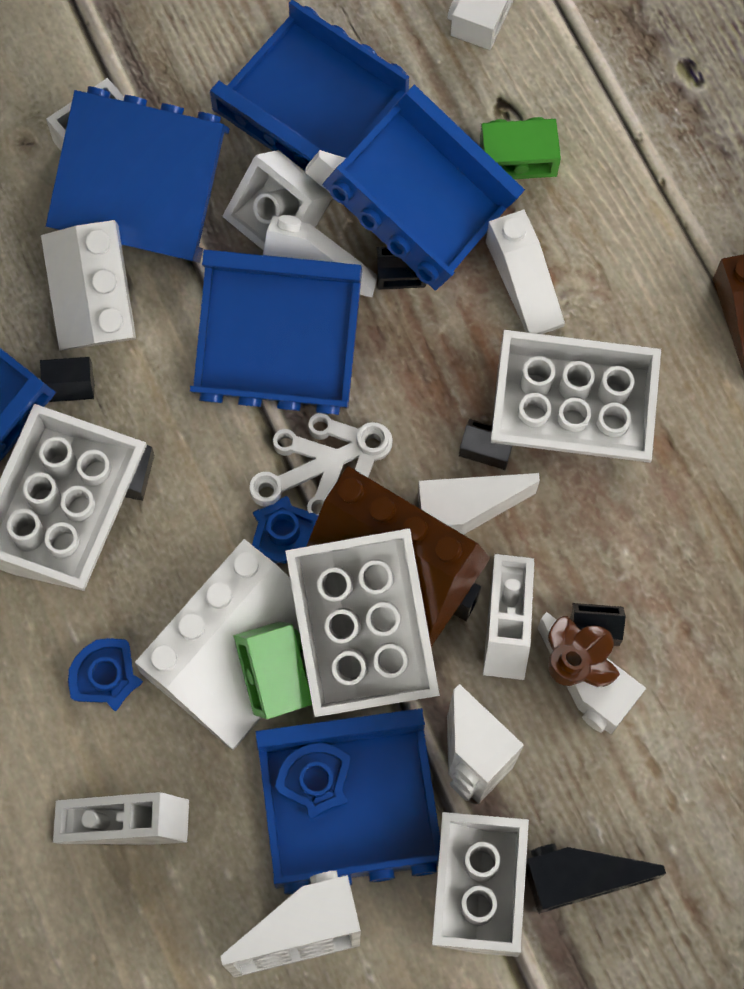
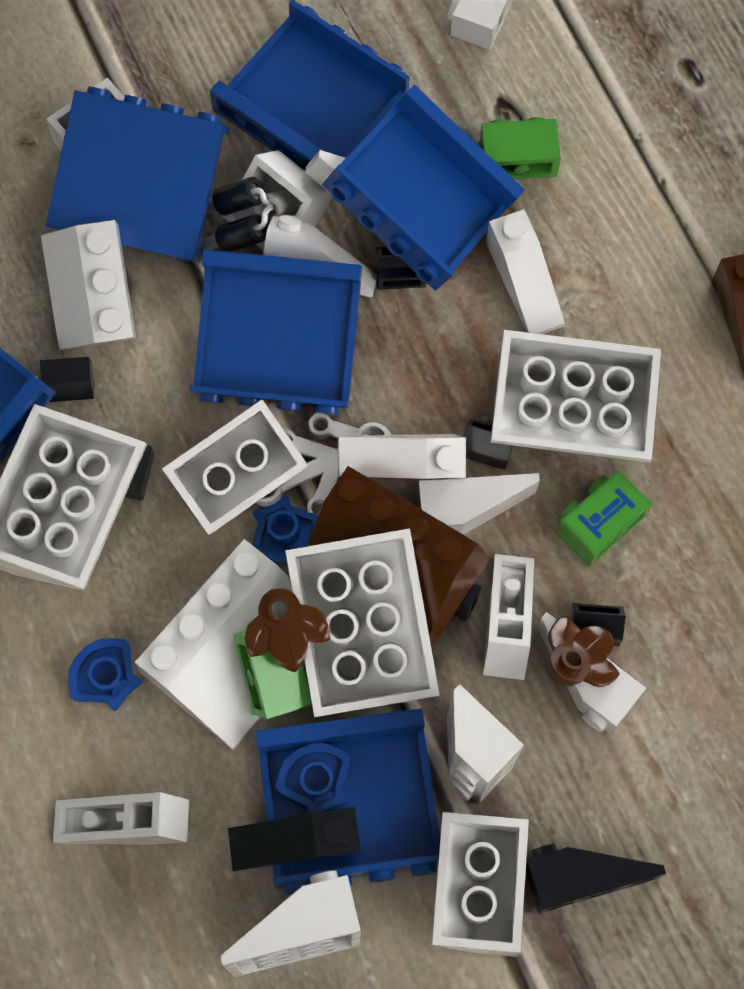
(235, 467): none -> white slope
(243, 231): none -> black piece
(287, 635): none -> reddish brown plate
(294, 839): none -> black slope
(404, 455): none -> white slope
(602, 517): none -> bright green brick

